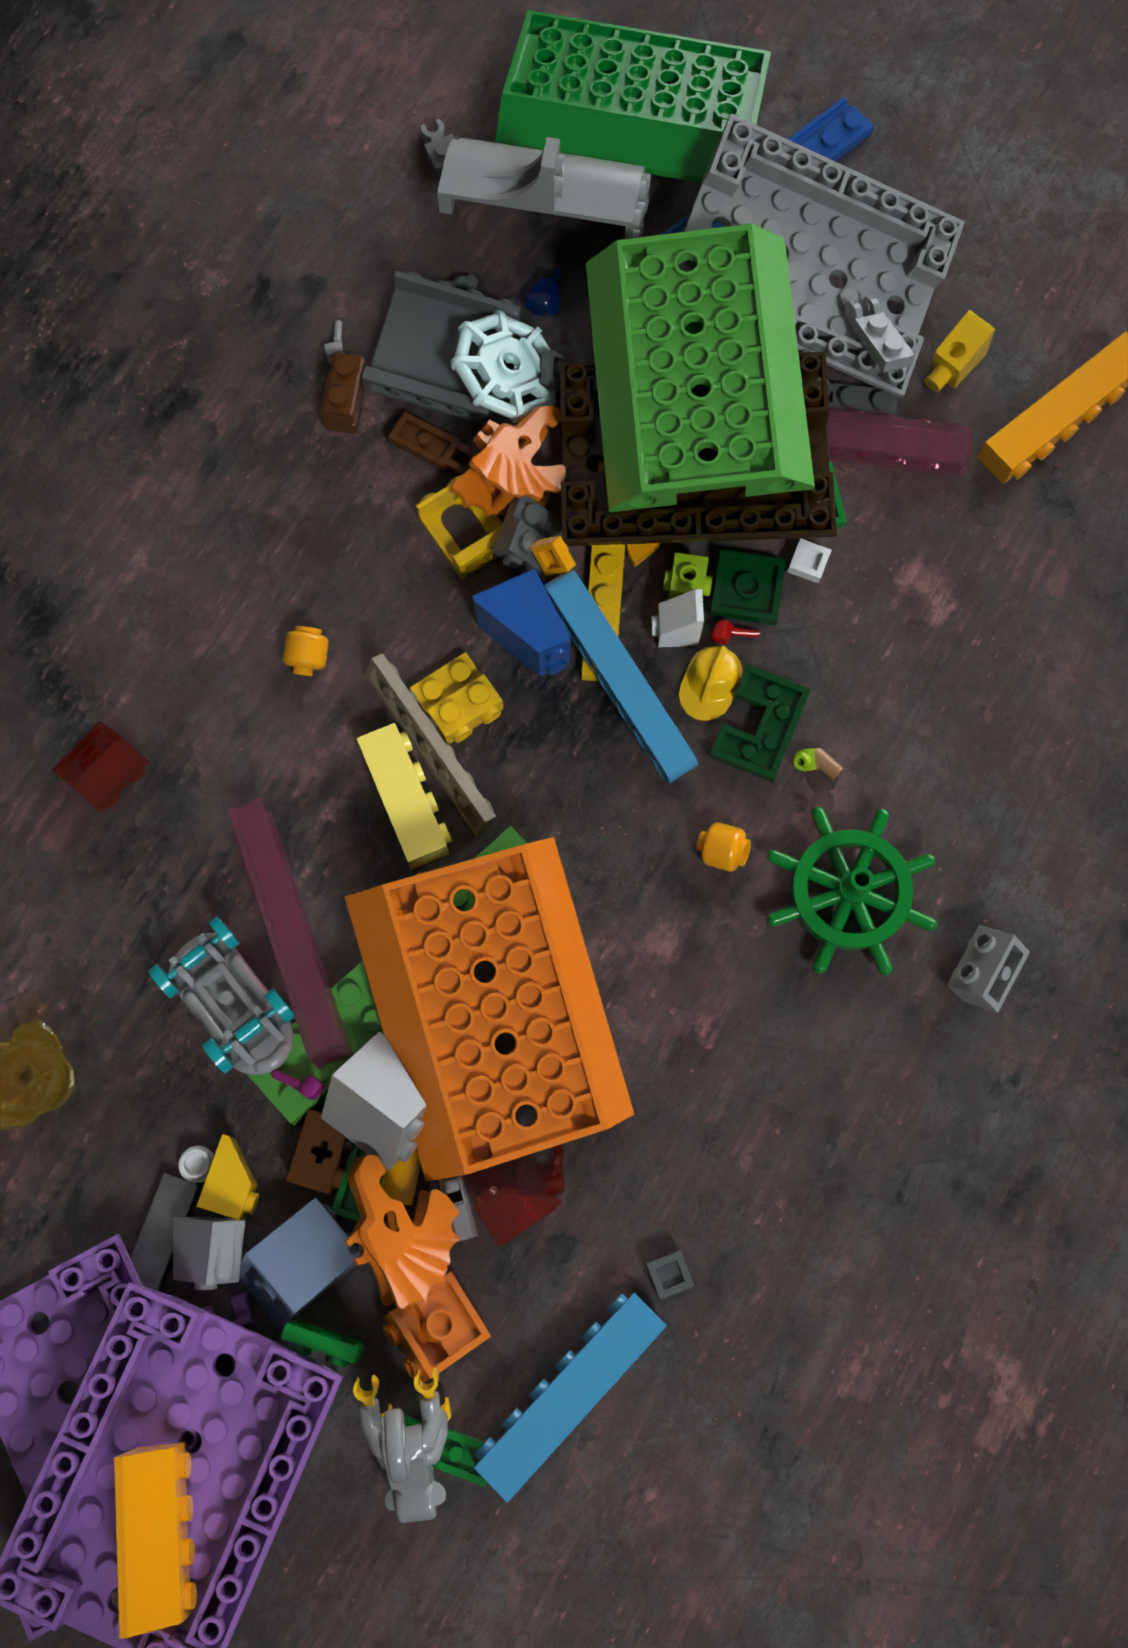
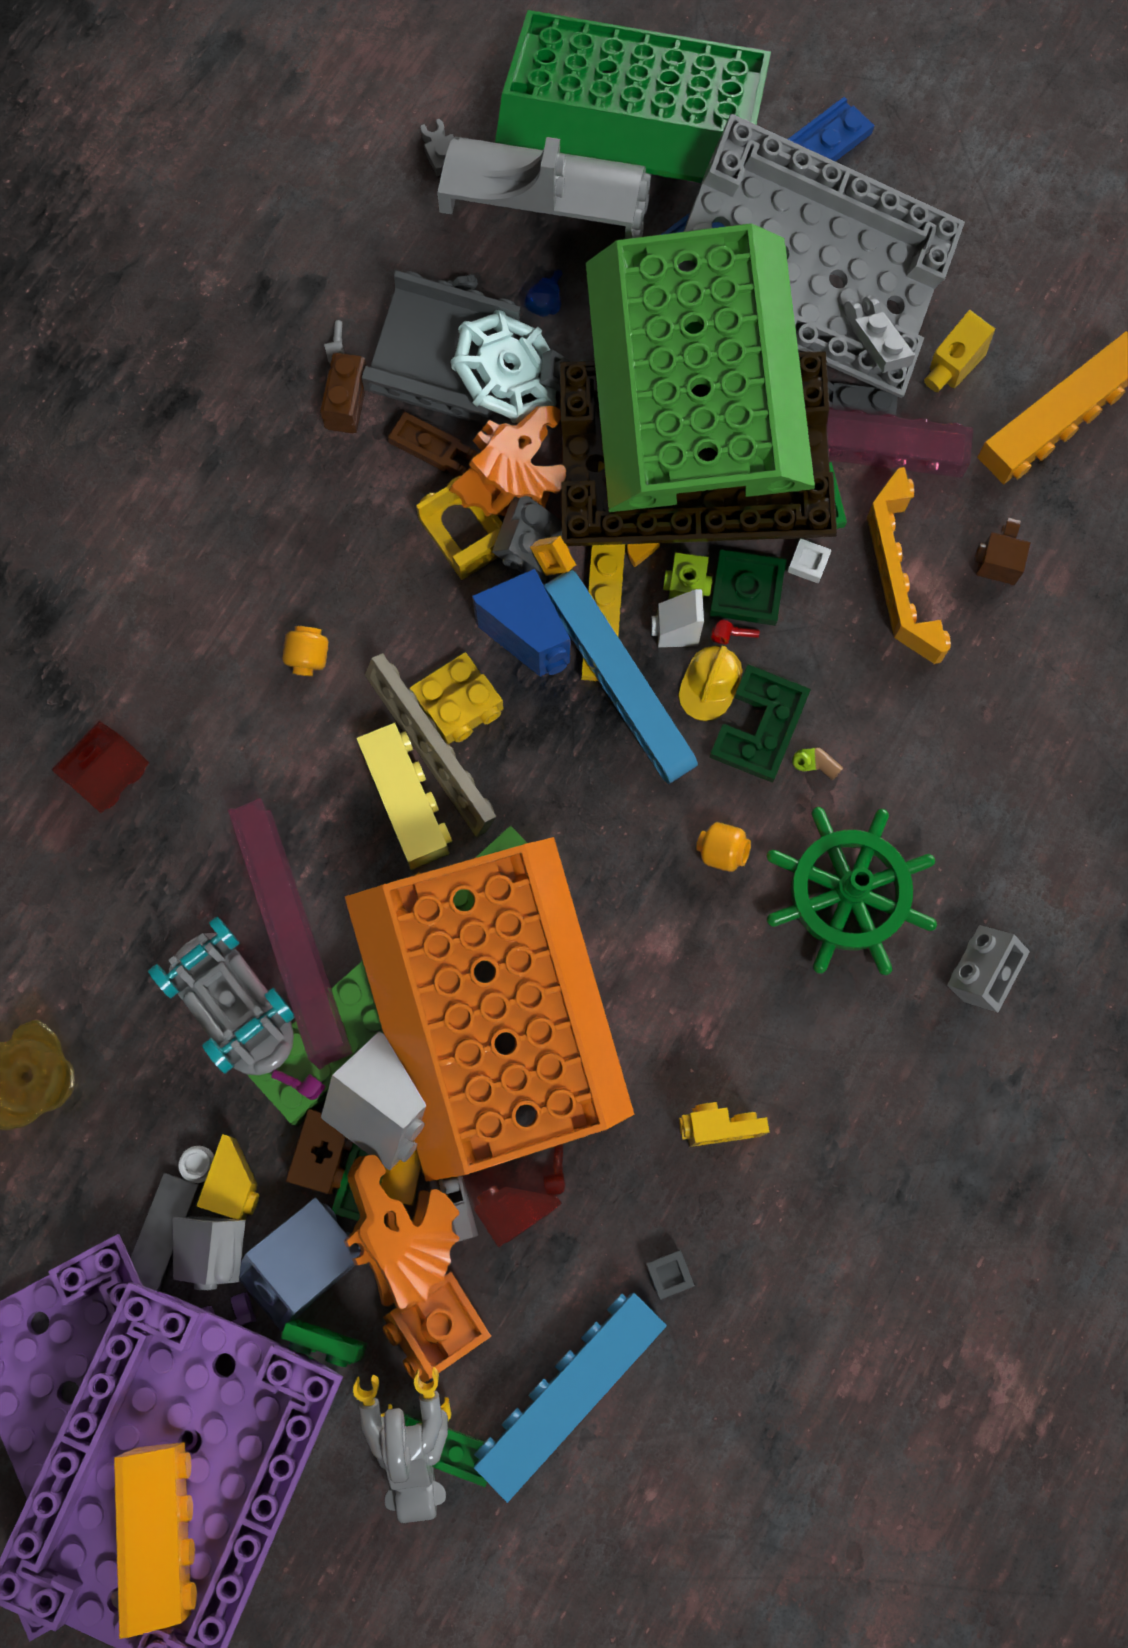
(712, 1125): none -> yellow plate
(925, 637): none -> light orange slope
(1003, 555): none -> reddish brown brick

